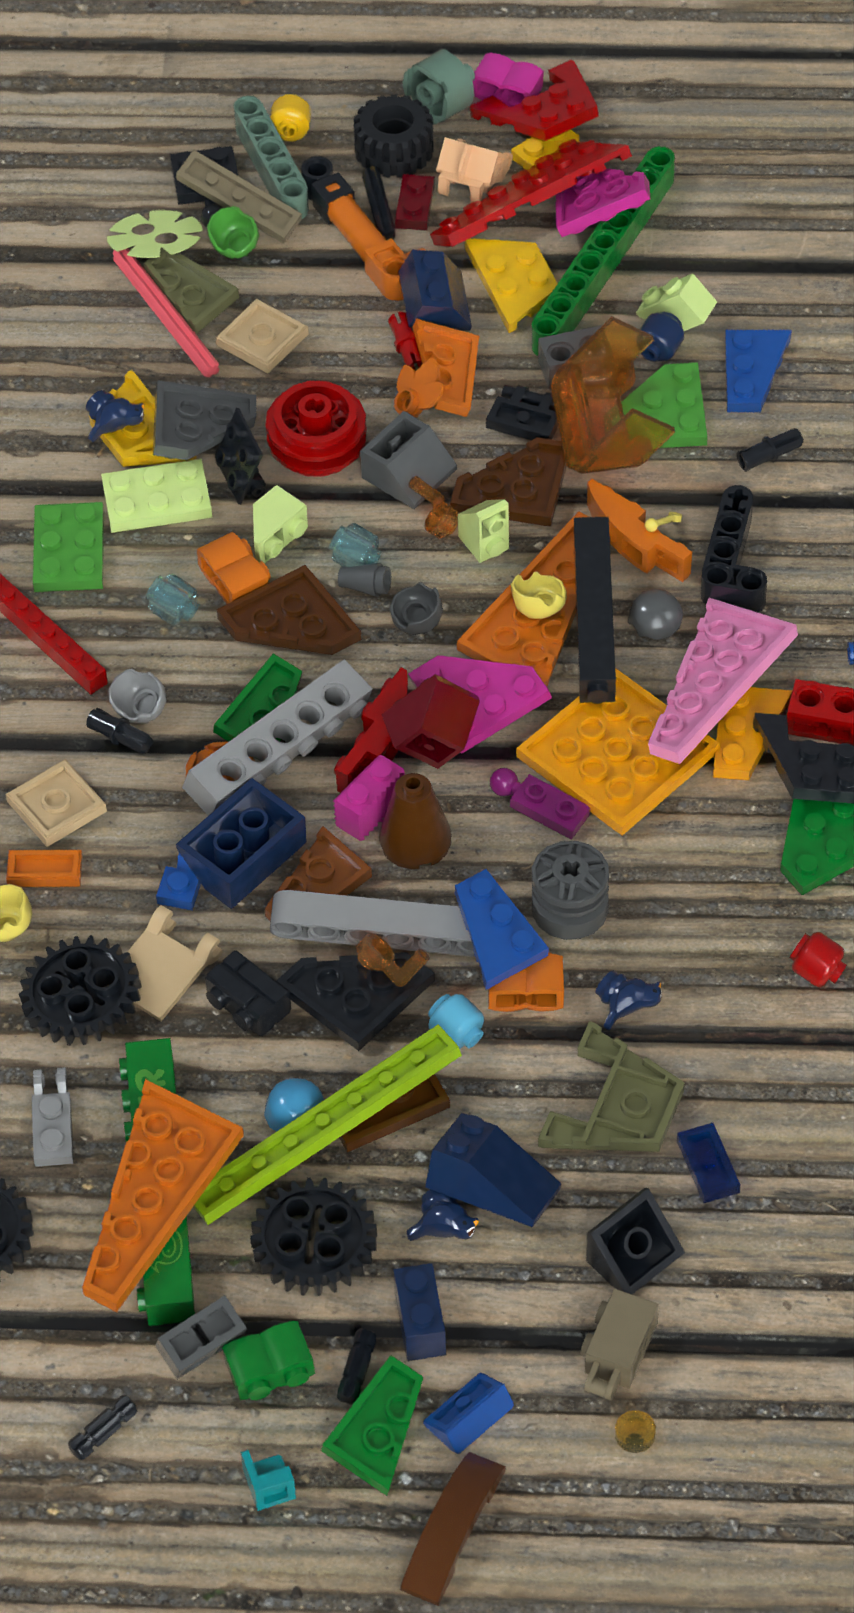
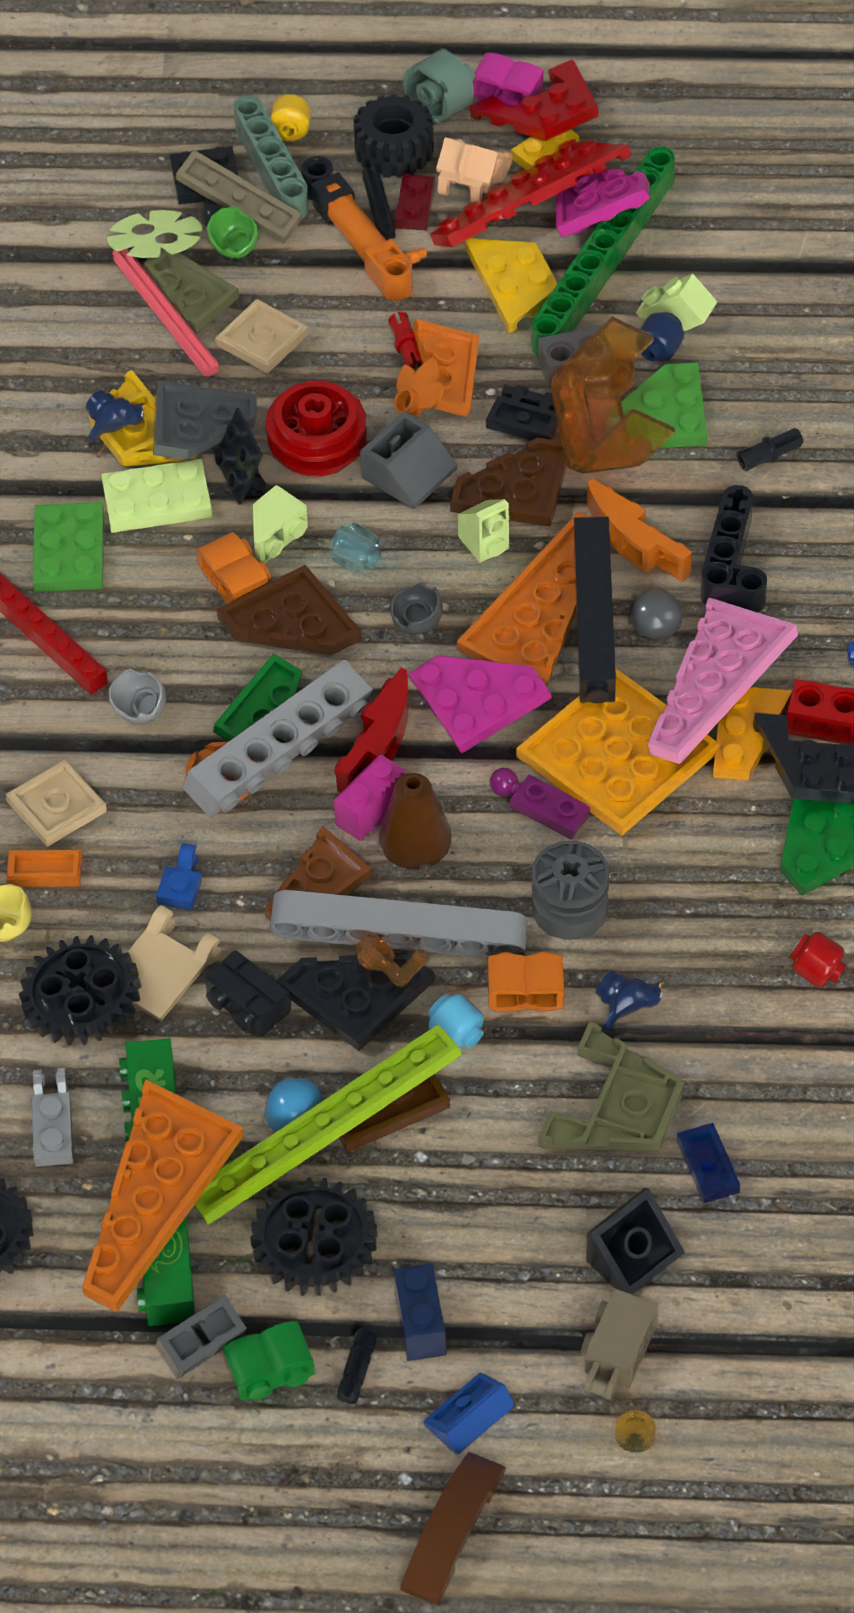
(102, 1427): black axle -> none
(119, 731): black axle -> none
(172, 599): clear light blue head -> none
(243, 842): dark blue slope -> none
(268, 1480): teal panel -> none
(368, 578): dark grey cone -> none
(376, 1425): green wing -> none
(432, 721): dark red slope -> none
(434, 290): dark blue slope -> none
(442, 518): clear orange plate -> none
(442, 1218): dark blue animal -> none
(490, 1171): dark blue slope -> none
(498, 930): blue wing -> none
(539, 595): light yellow hair -> none
(652, 524): light yellow hinge -> none
(751, 366): blue wing -> none

